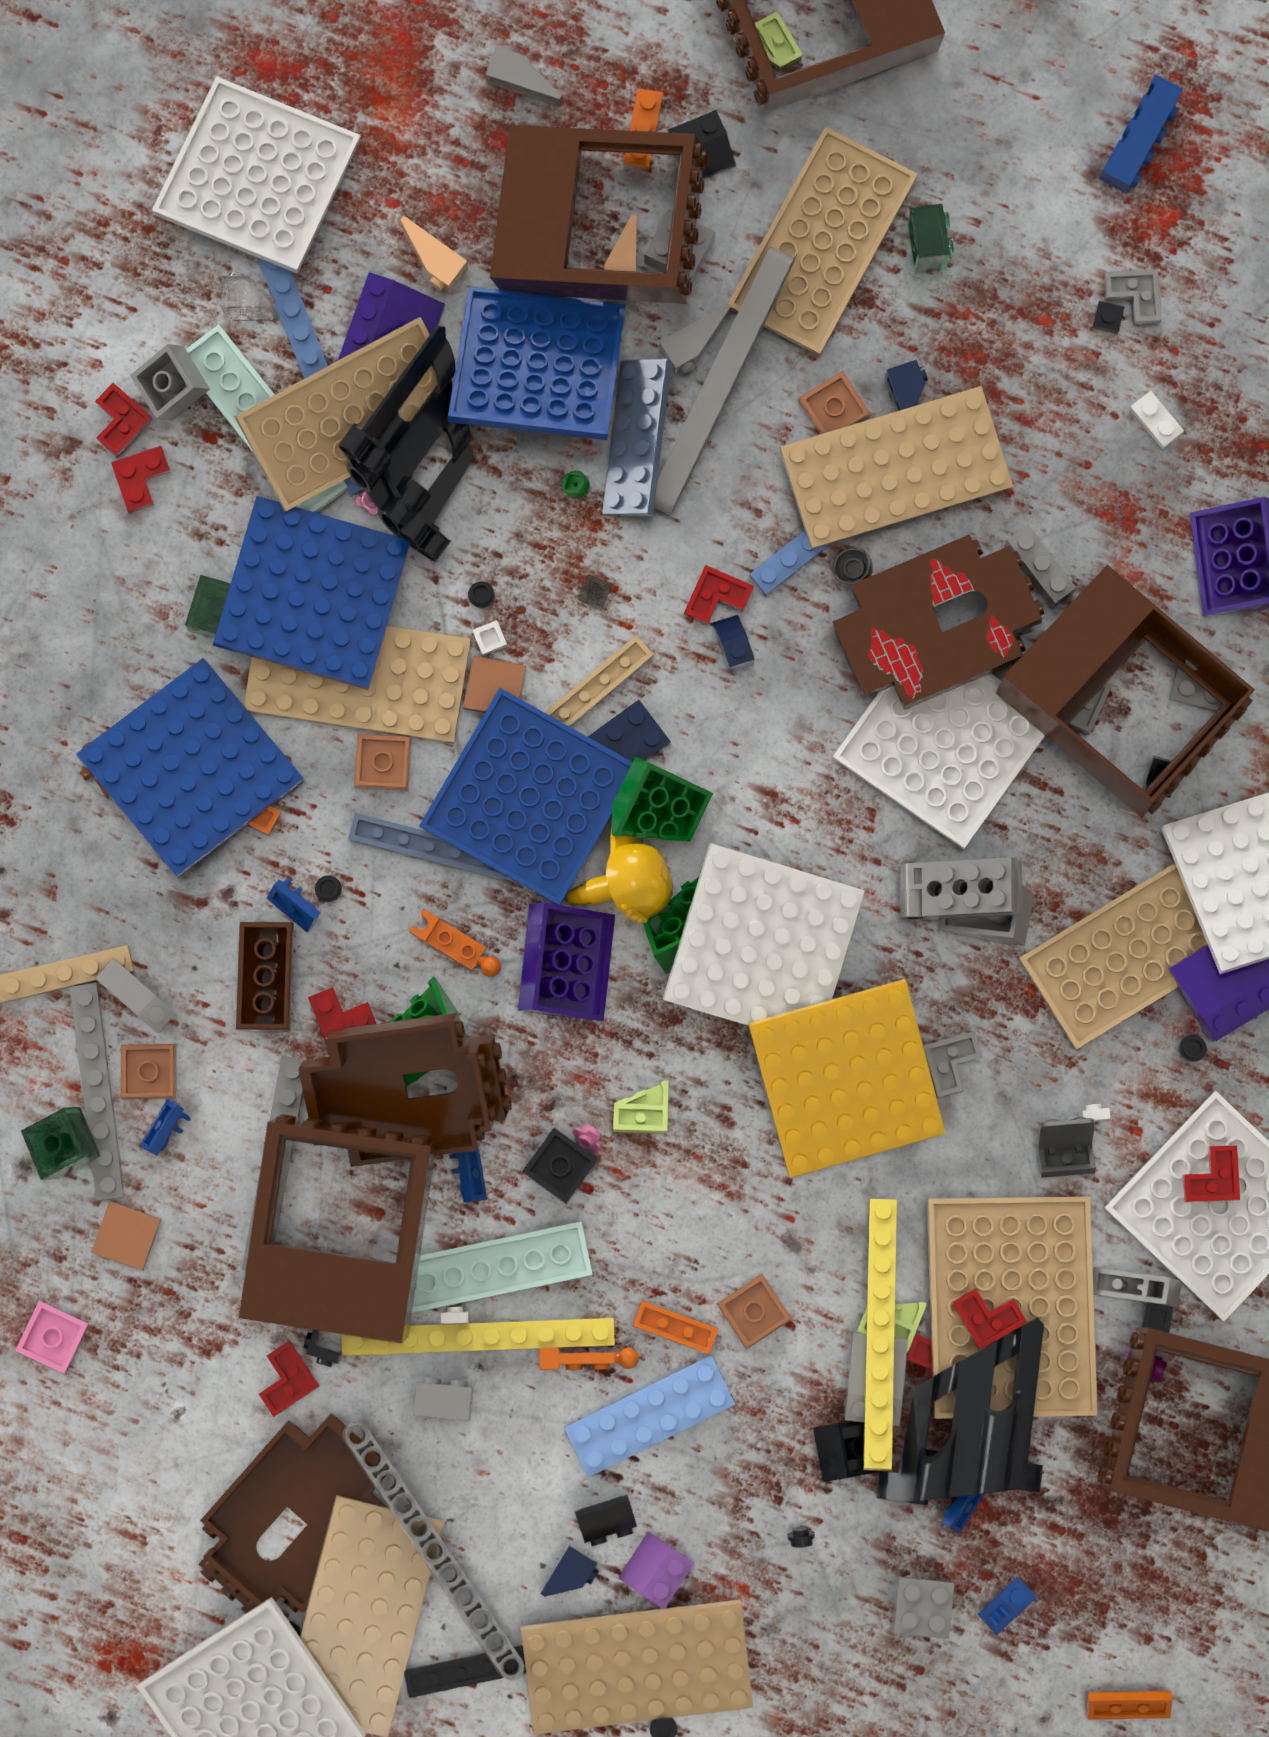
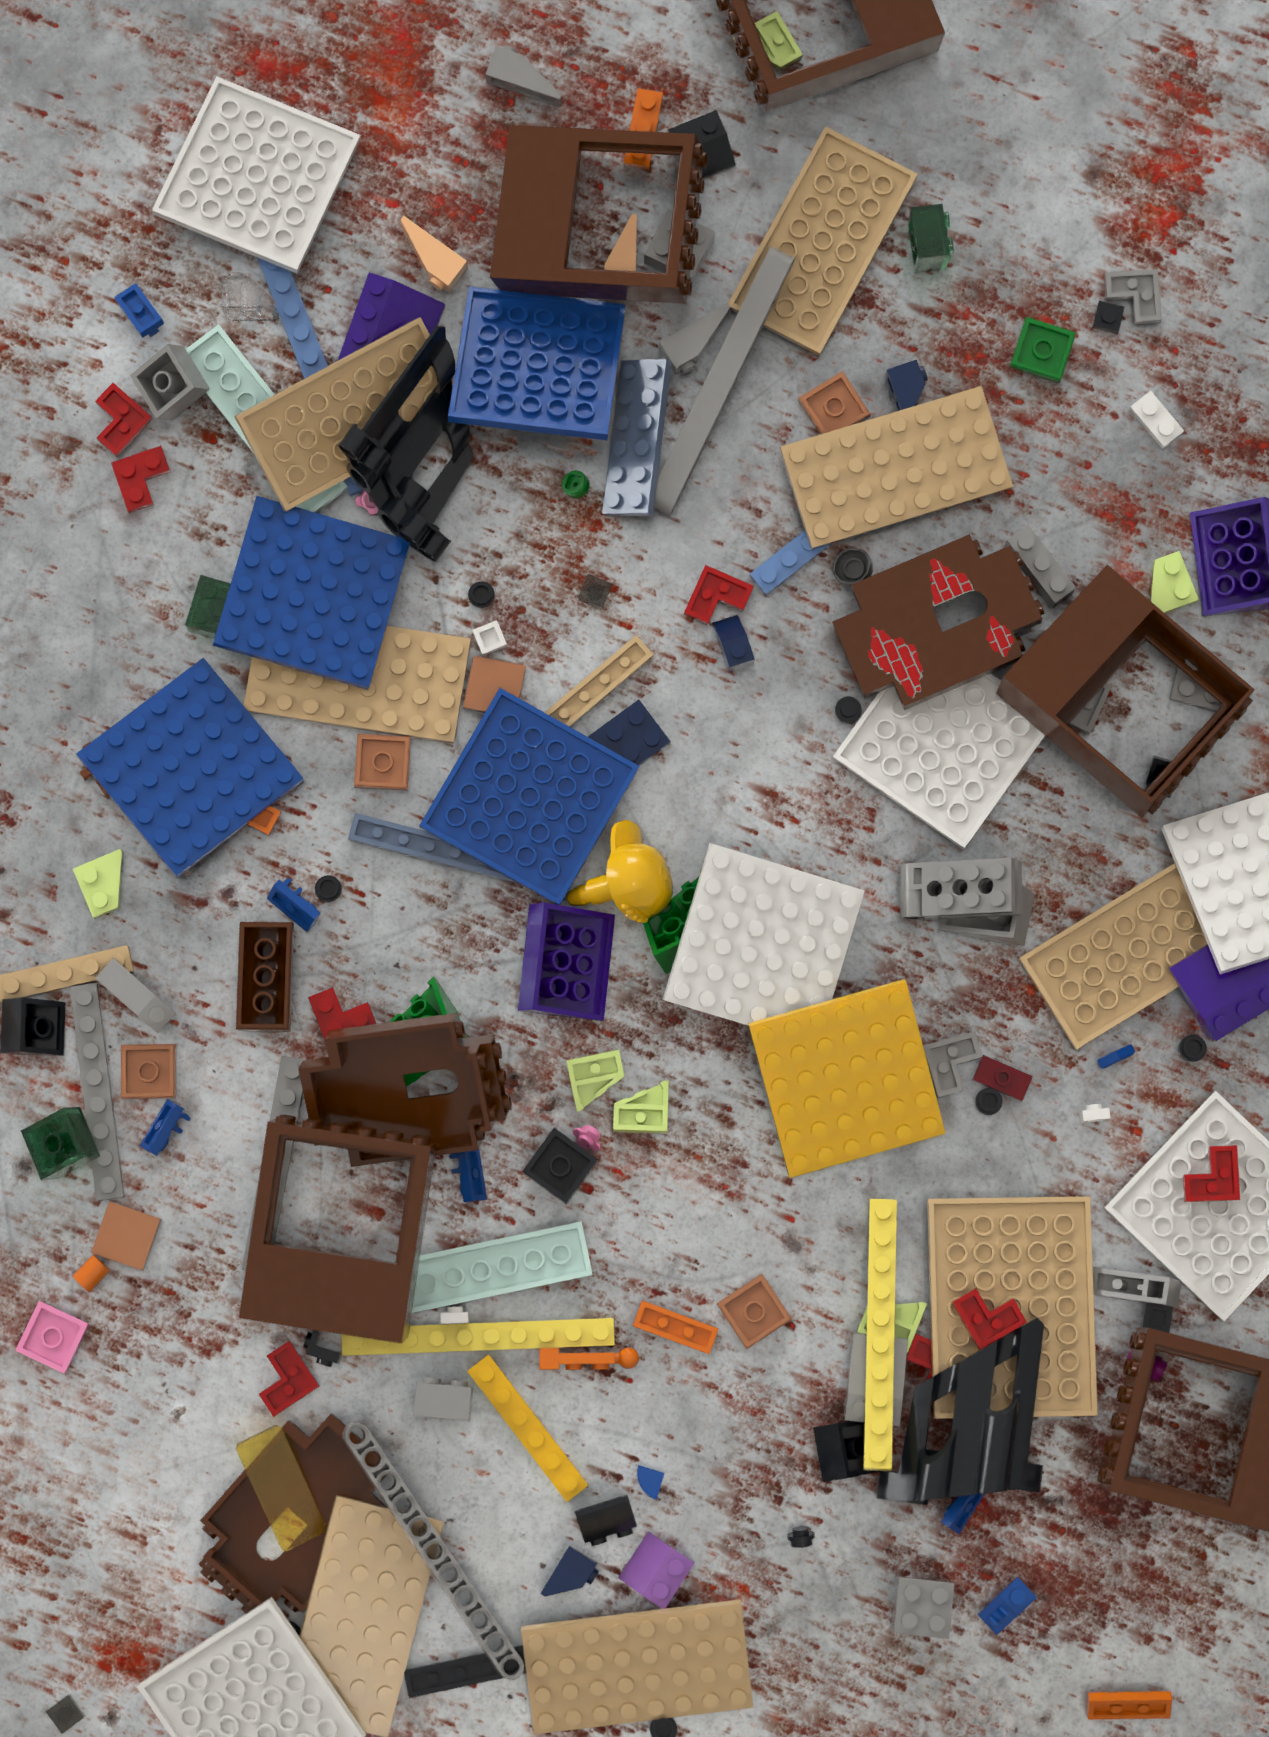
(32, 1027): none -> black slope
(65, 1714): none -> clear smoke plate
(91, 1273): none -> orange piece
(101, 883): none -> yellowish green wing
(139, 311): none -> blue plate
(280, 1487): none -> clear yellow piece
(456, 945): orange plate -> none
(527, 1428): none -> yellow plate
(593, 1075): none -> yellowish green wing
(649, 1416): light blue plate -> none
(650, 1480): none -> blue tile
(657, 804): green wedge -> none
(848, 709): none -> black plate
(988, 1101): none -> black plate
(1002, 1078): none -> dark red plate
(1042, 350): none -> green plate
(1066, 1147): dark grey bracket -> none
(1116, 1056): none -> blue tile
(1141, 134): blue wedge -> none
(1171, 583): none -> yellowish green wing

